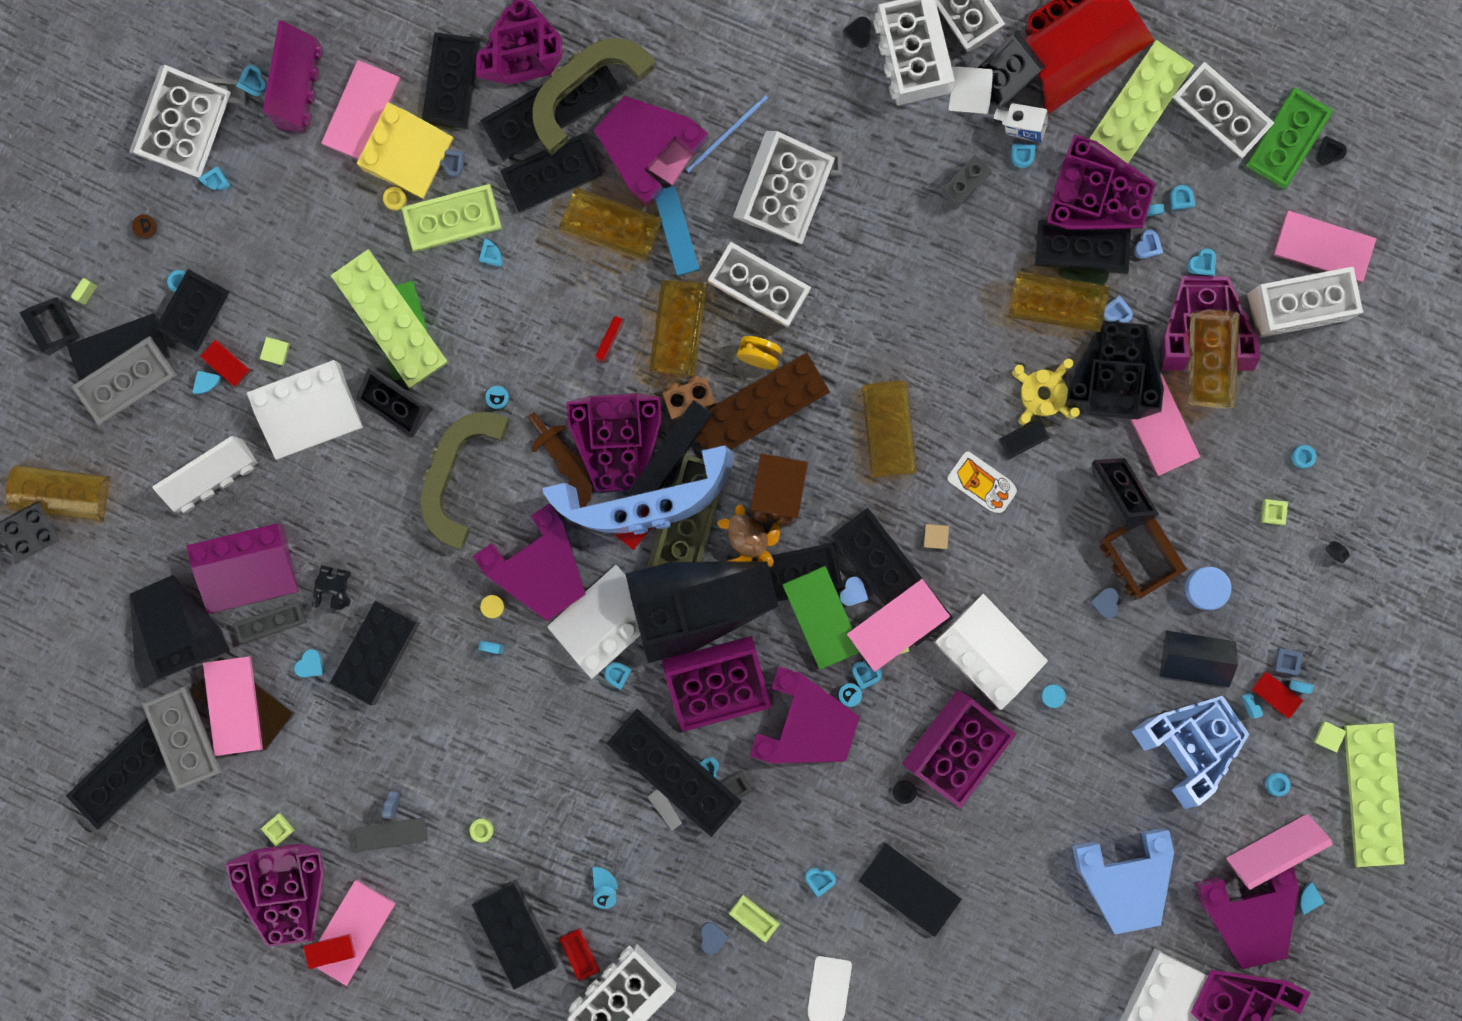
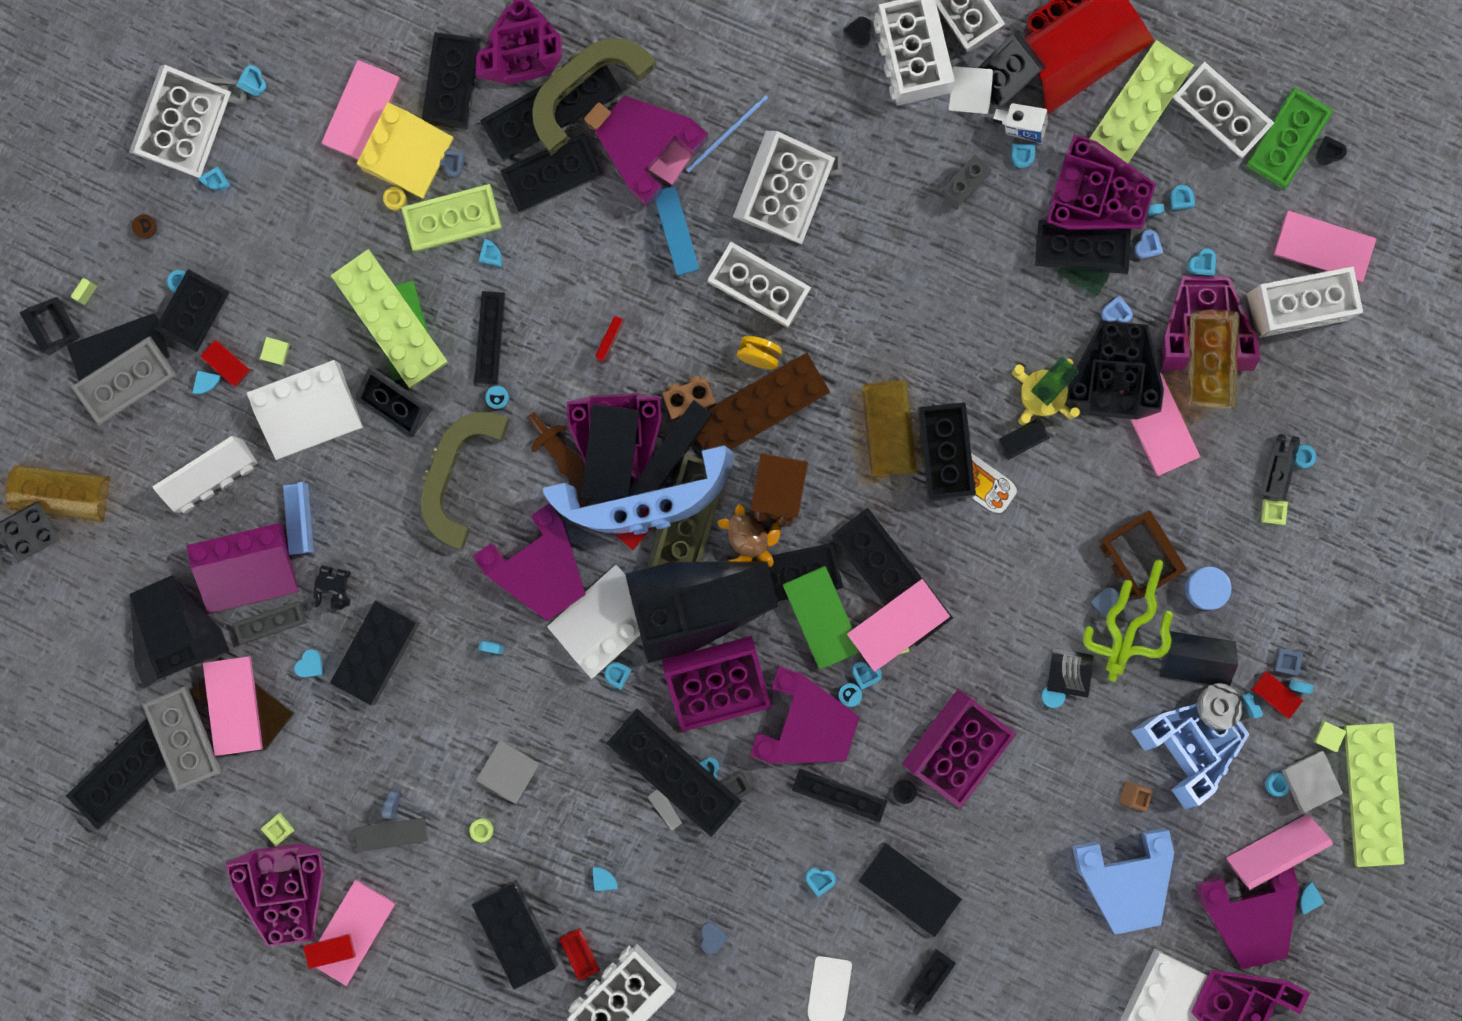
(292, 78): magenta slope -> none
(298, 518): none -> light blue panel
(489, 337): none -> black tile
(492, 606): light yellow tile -> none
(508, 771): none -> light grey tile
(597, 116): none -> medium nougat slope
(604, 897): medium azure tile -> none
(610, 452): none -> black tile
(611, 224): clear yellow brick -> none
(678, 328): clear yellow brick -> none
(754, 918): yellowish green tile -> none
(839, 795): none -> black tile
(853, 592): light blue tile -> none
(929, 980): none -> black hinge
(936, 536): tan tile -> none
(946, 452): none -> black brick
(990, 652): white slope -> none
(1055, 380): none -> clear green tile
(1057, 301): clear yellow brick -> none
(1070, 672): none -> black sticker
(1121, 652): none -> lime plant
(1124, 492): black slope -> none
(1136, 796): none -> medium nougat slope
(1219, 706): none -> light grey tile
(1280, 468): none -> black hinge
(1311, 781): none -> light grey tile
(1337, 551): black tile -> none

